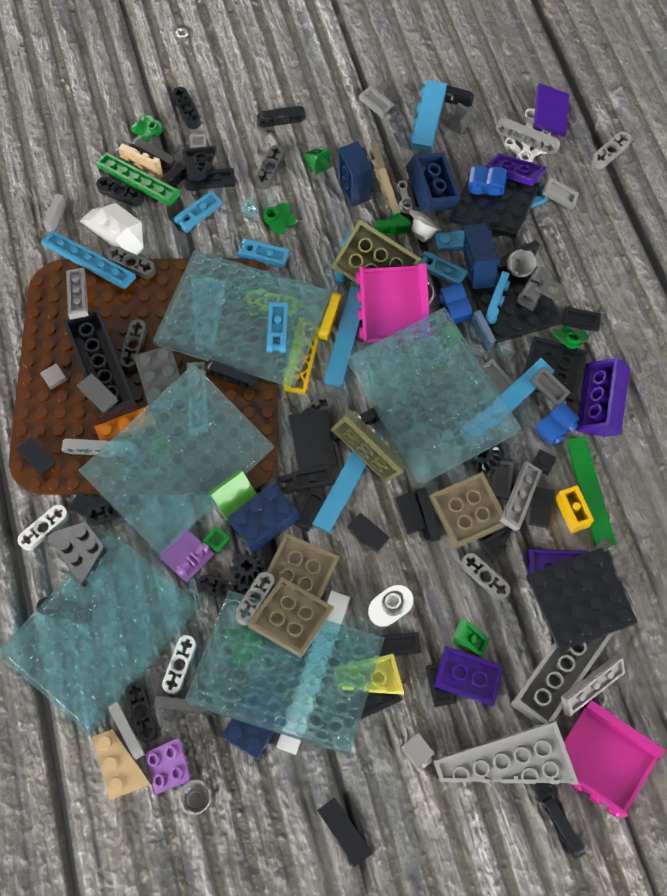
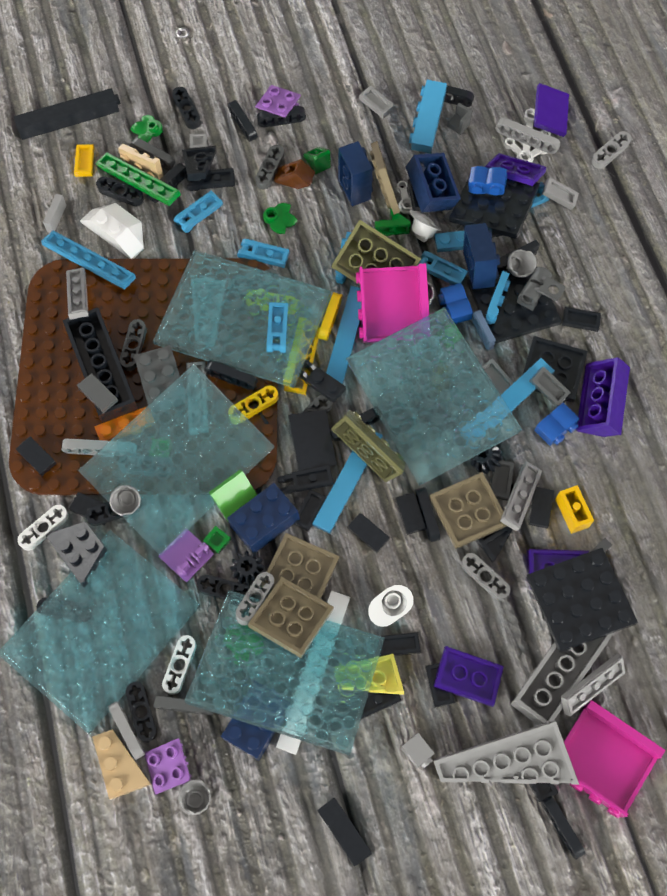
(53, 376): light grey tile -> none
(67, 113): none -> black brick
(84, 160): none -> yellow tile
(125, 500): none -> light grey hair
(136, 268): dark grey beam -> none
(242, 120): none -> black beam
(249, 208): clear light blue plant -> none
(256, 397): none -> yellow beam
(278, 101): none -> medium lavender hinge
(295, 175): none -> reddish brown slope
(322, 382): none -> black hinge
(470, 638): green slope -> none
(544, 461): black plate -> none
(570, 339): green plate -> none
(590, 489): green tile -> none

